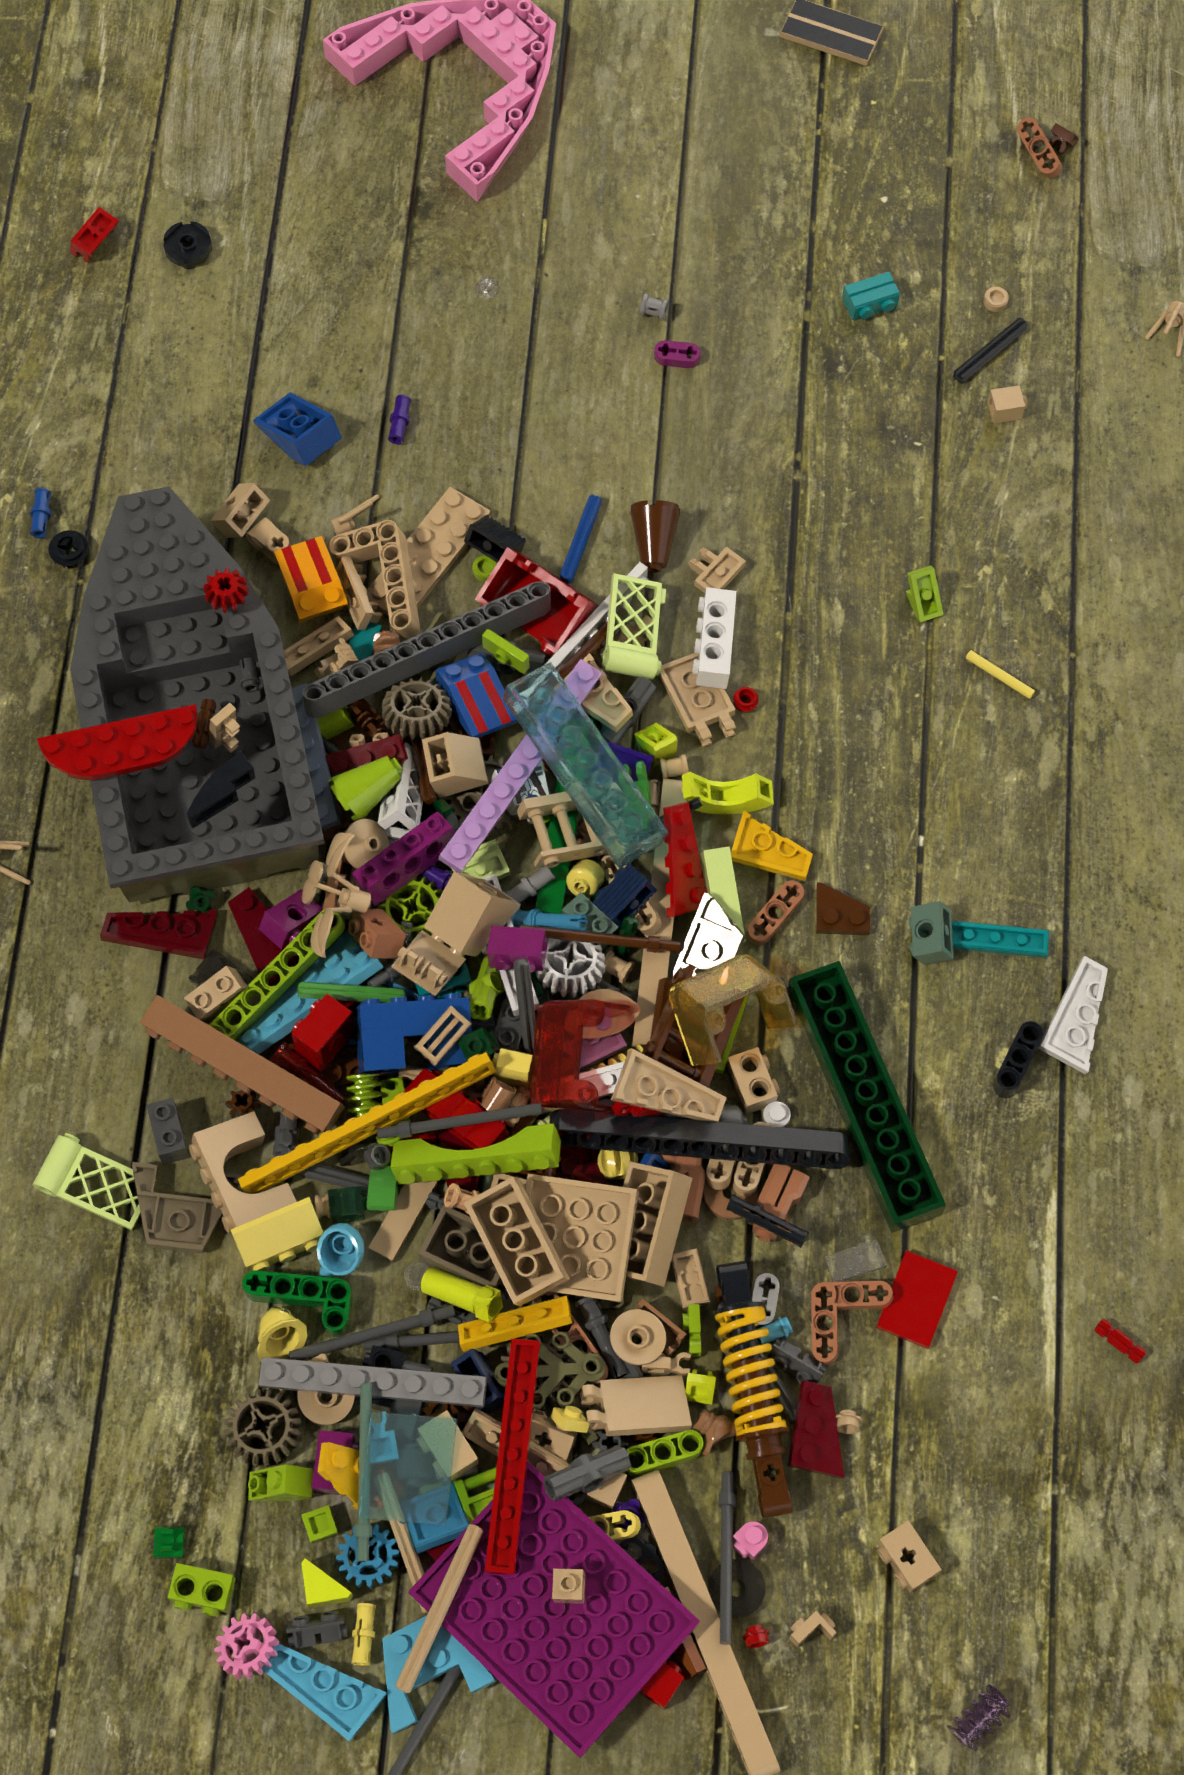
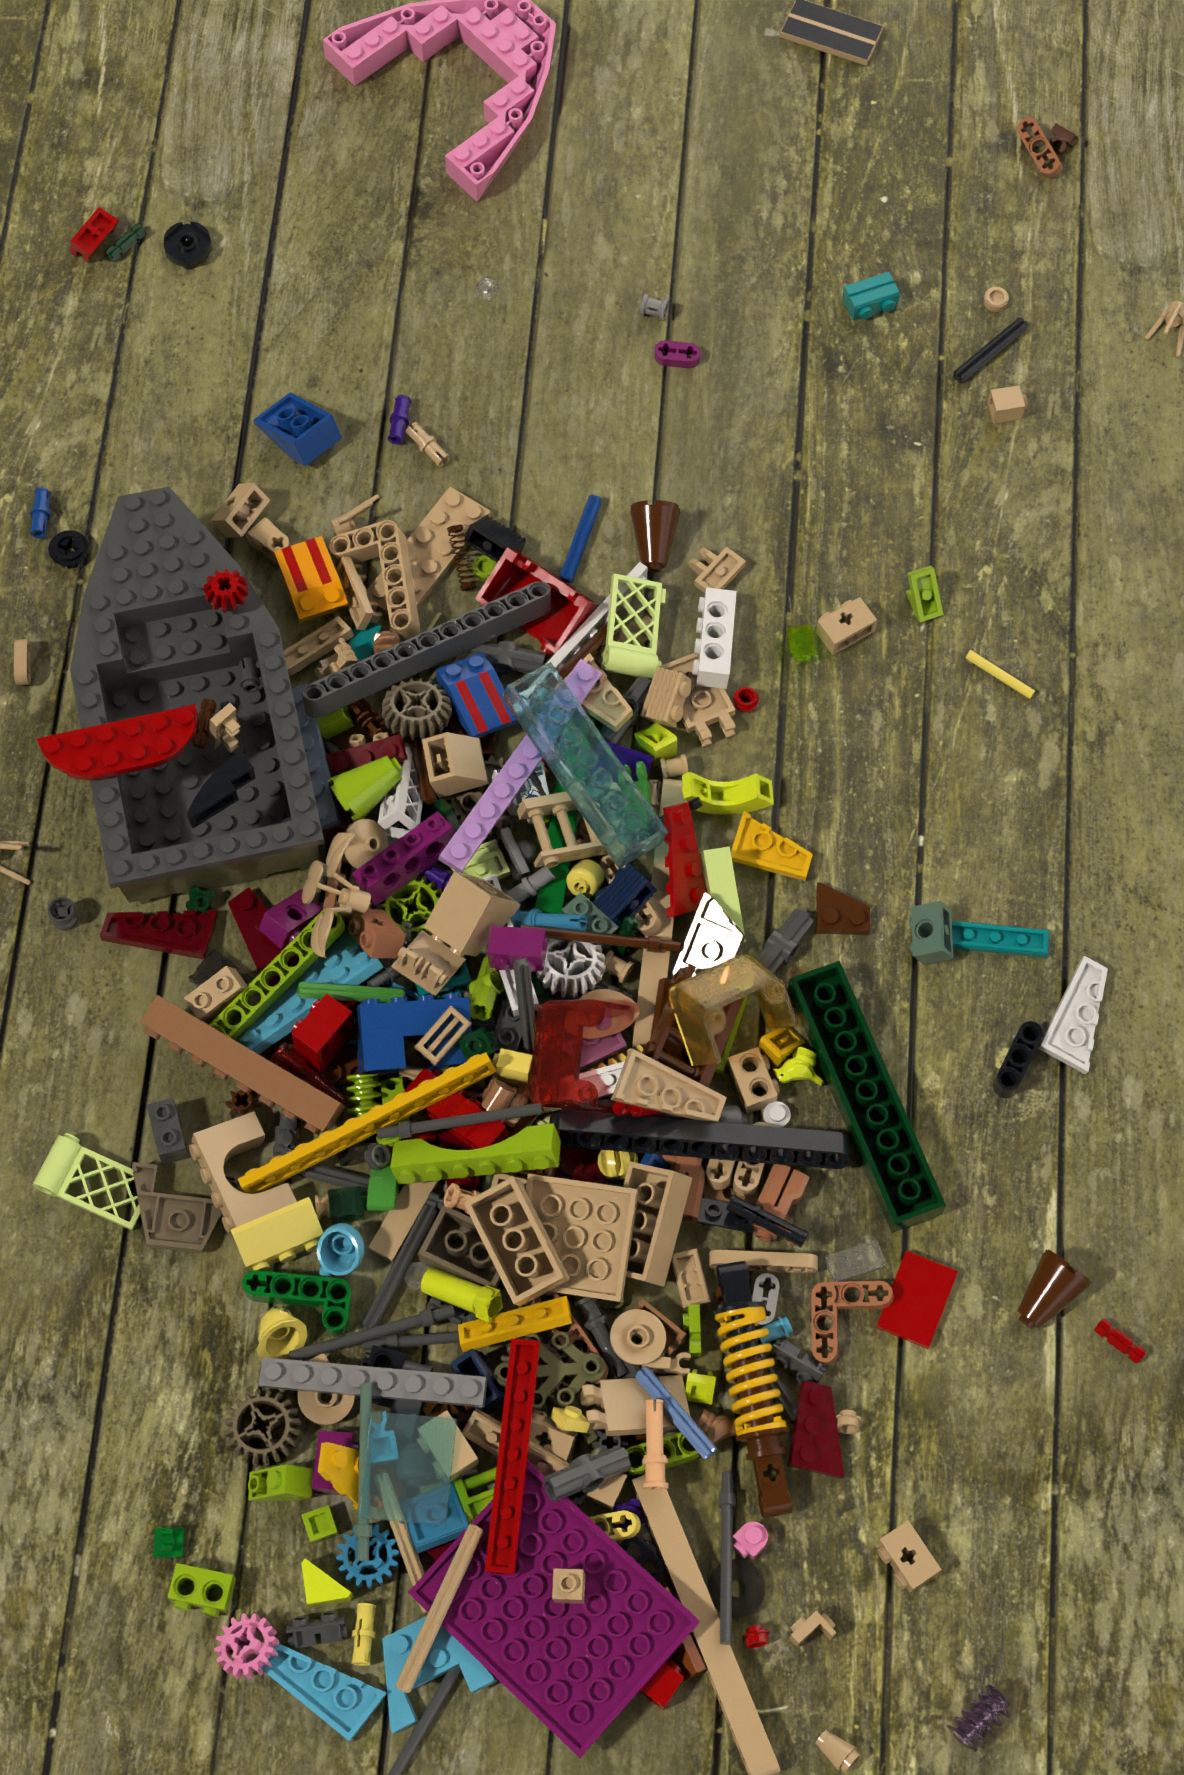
(22, 662): none -> tan beam
(60, 908): none -> dark grey wheel
(125, 242): none -> dark green axle
(400, 1266): none -> dark grey axle
(427, 444): none -> tan pin
(465, 586): none -> reddish brown piece
(505, 651): lime plate -> none
(517, 854): none -> flat silver tile
(654, 1460): none -> light nougat pin
(666, 697): none -> tan brick
(676, 1413): none -> medium blue axle
(715, 1214): none -> black hinge
(767, 1261): none -> tan beam
(780, 1045): none -> yellow slope
(785, 941): none -> dark grey piece
(792, 903): nougat beam -> none
(799, 1067): none -> neon yellow animal
(801, 642): none -> clear neon green bracket
(839, 1752): none -> tan cone
(846, 625): none -> tan brick
(1050, 1290): none -> reddish brown cone

